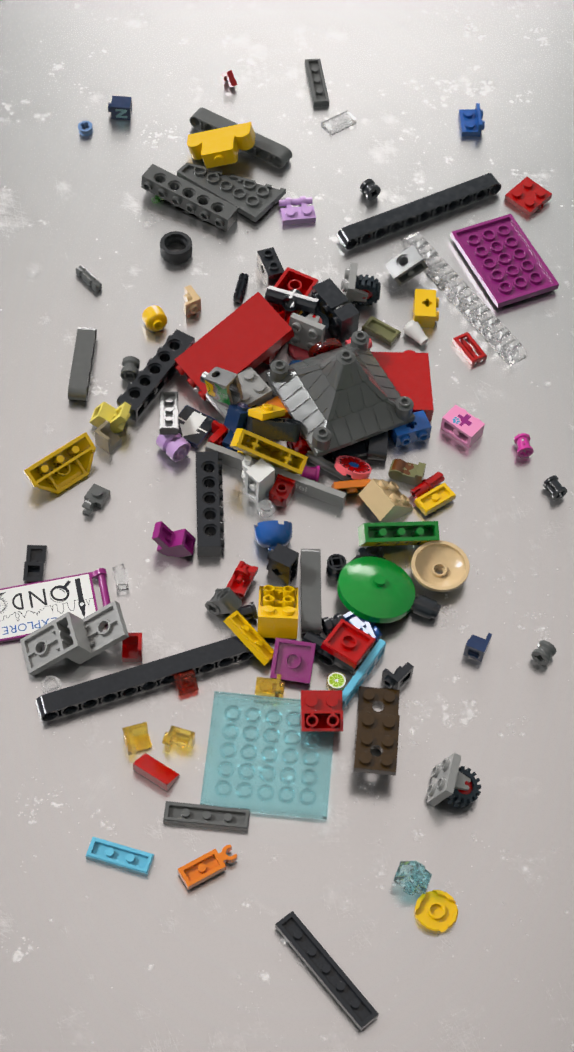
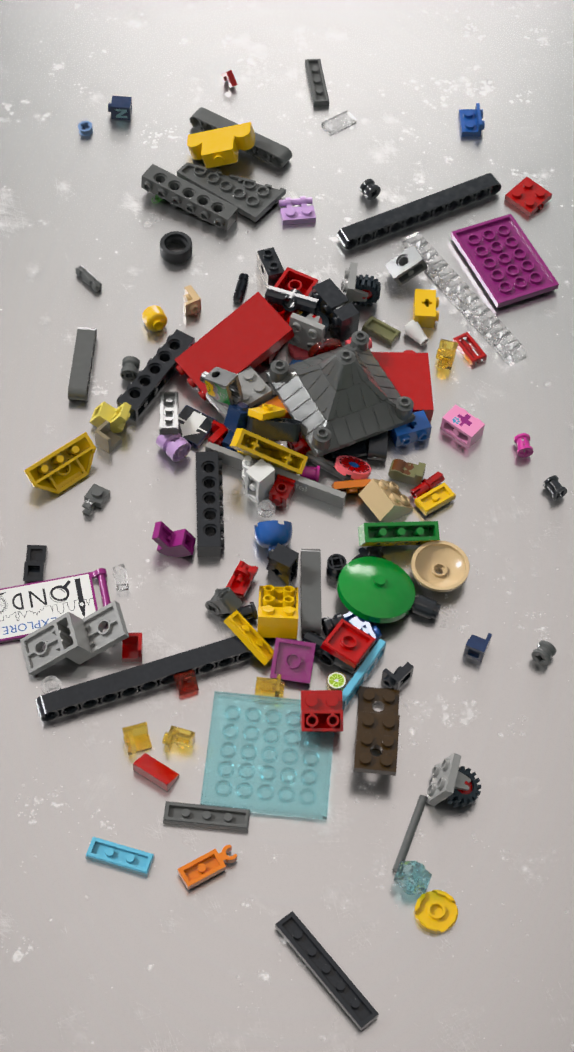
(410, 831): none -> dark grey bar
(446, 353): none -> clear yellow brick

